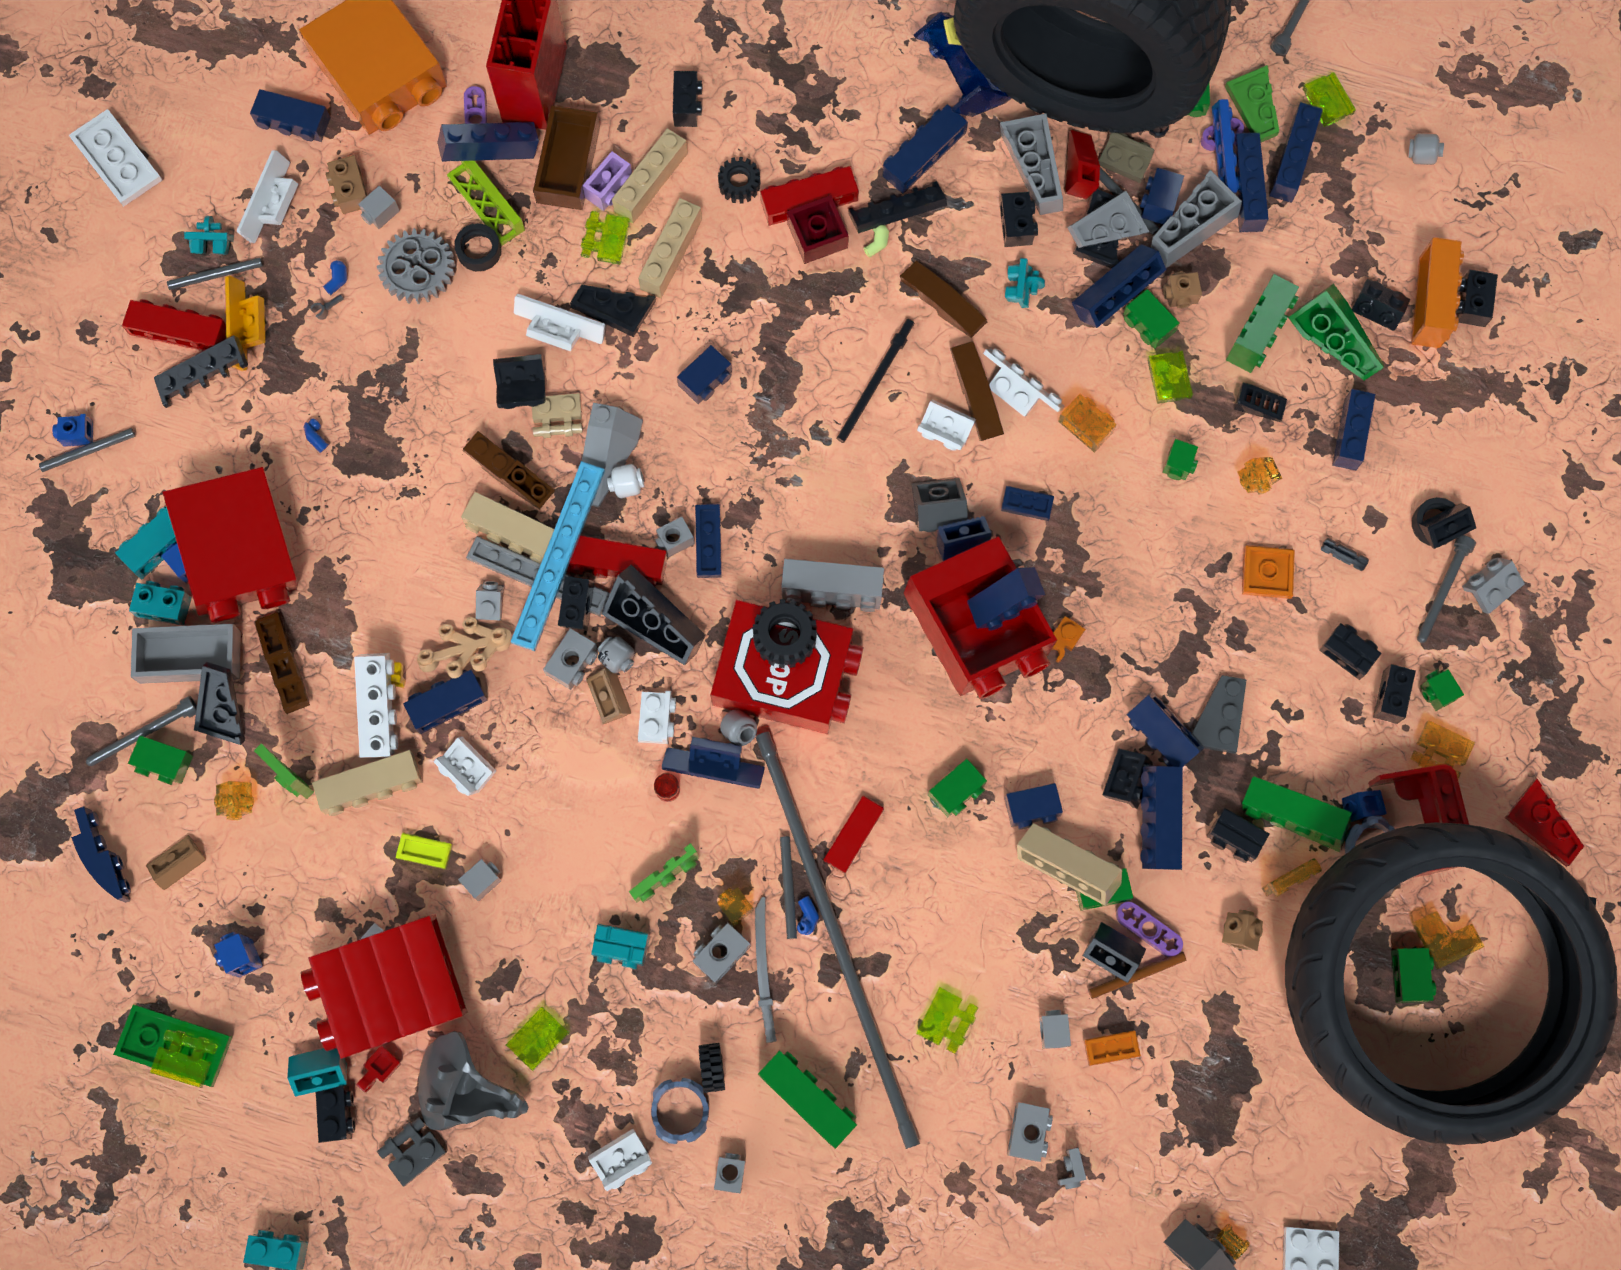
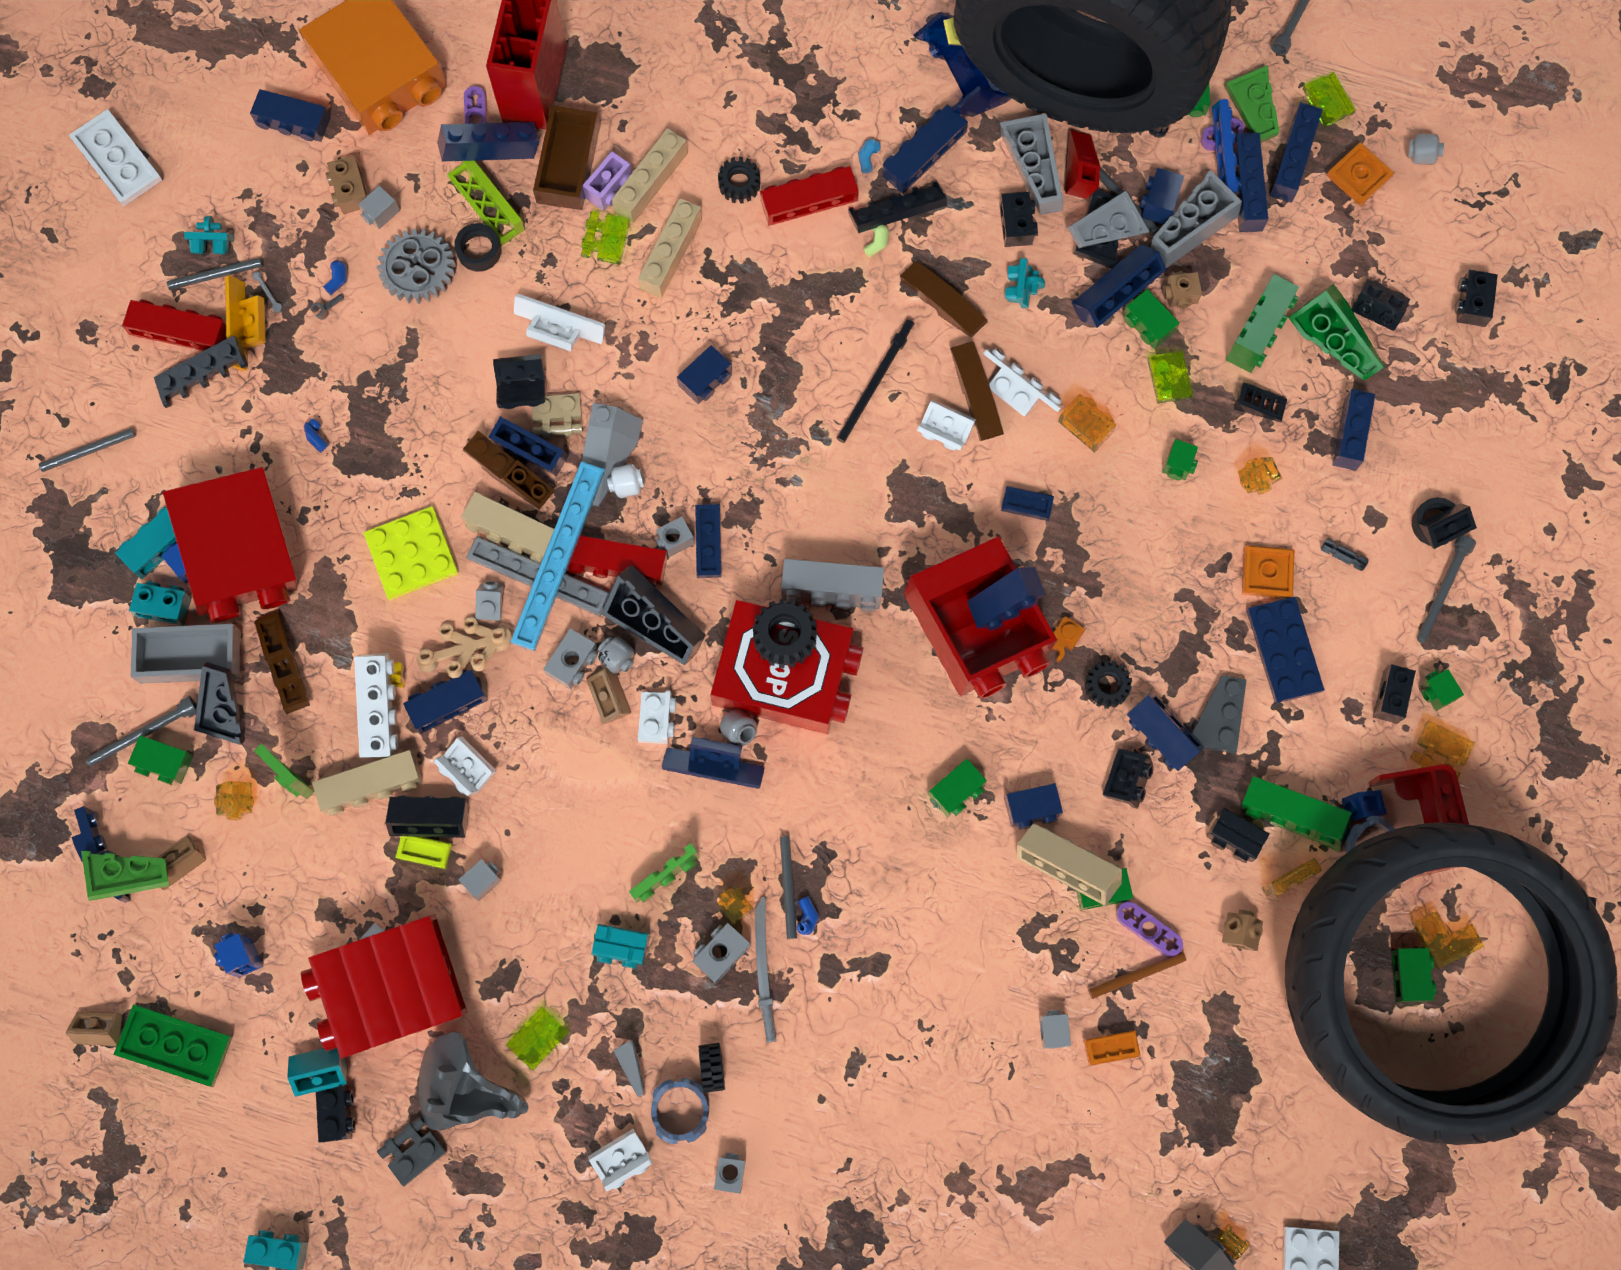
(79, 435): blue brick -> none
(95, 1028): none -> medium nougat slope
(118, 875): none -> bright green wing
(182, 1067): clear neon green plate -> none
(269, 198): white bracket -> none
(277, 307): none -> light grey hinge
(379, 1066): red plate -> none
(410, 553): none -> neon yellow plate
(427, 817): none -> black brick
(528, 446): none -> dark blue brick
(576, 603): black brick -> none
(614, 309): black wing -> none
(629, 1062): none -> light grey slope
(663, 786): clear red wheel -> none
(685, 98): black brick -> none
(807, 1099): green piece -> none
(817, 229): dark red brick -> none
(853, 834): red tile -> none
(869, 147): none -> dark azure arm
(905, 1125): dark grey piece -> none
(939, 503): dark grey slope -> none
(939, 1016): clear neon green plate -> none
(962, 536): dark blue brick -> none
(1019, 1145): light grey brick -> none
(1073, 1164): light grey bracket -> none
(1114, 952): black brick -> none
(1118, 674): none -> black tyre
(1126, 156): dark tan bracket -> none
(1162, 817): dark blue brick -> none
(1285, 650): none -> dark blue plate
(1350, 650): black brick -> none
(1360, 174): none -> orange plate
(1437, 292): orange piece -> none
(1494, 583): light grey bracket -> none
(1541, 822): red wing -> none

